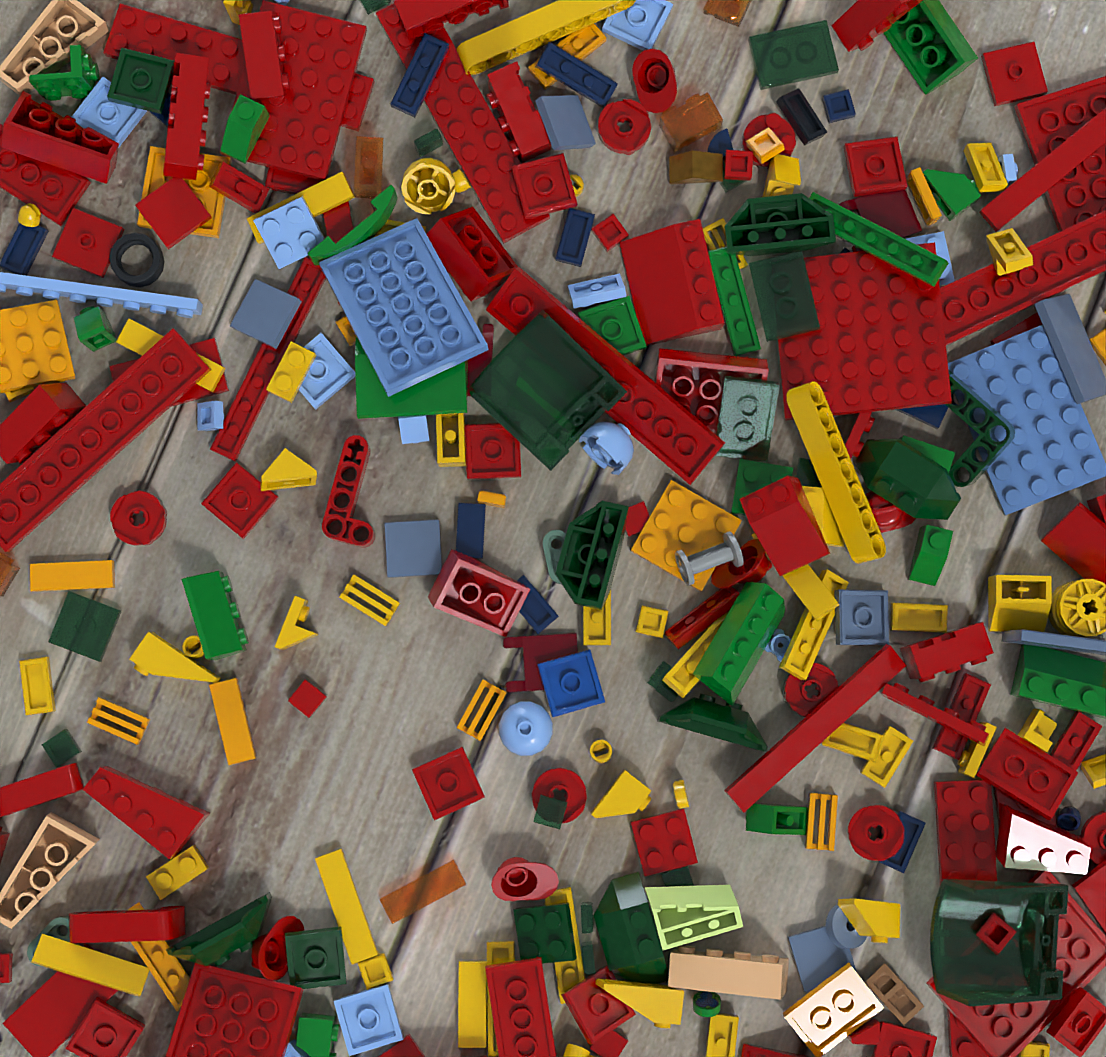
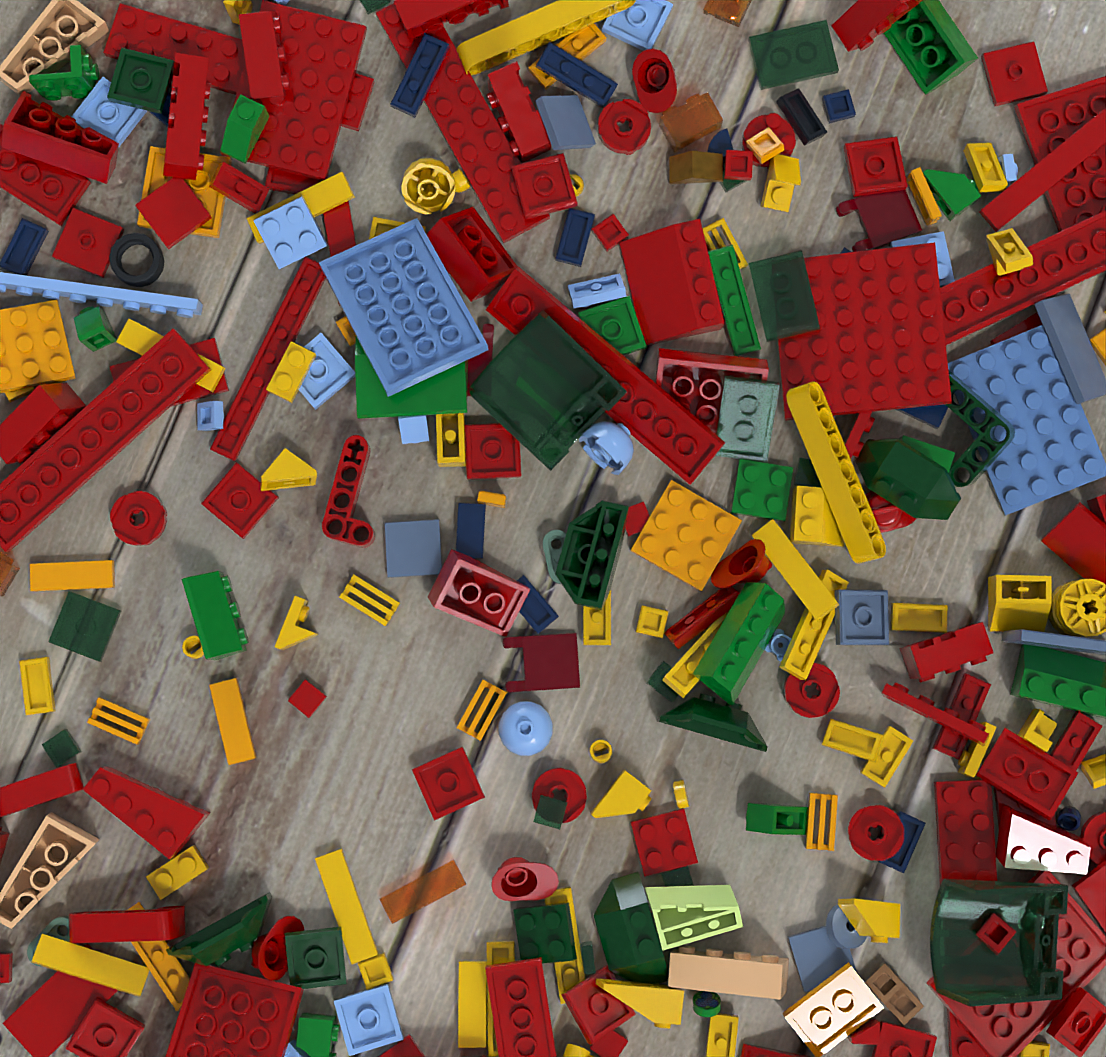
(29, 215): yellow hinge -> none
(163, 659): yellow slope -> none
(265, 313): sand blue tile -> none
(367, 229): green slope -> none
(368, 167): clear orange brick -> none
(428, 142): clear green tile -> none
(571, 683): blue tile -> none
(587, 917): clear green tile -> none
(709, 558): light grey hose -> none
(779, 226): dark green wedge -> none
(785, 524): red slope -> none
(815, 728): red tile -> none
(884, 243): green plate -> none
(930, 554): green slope -> none

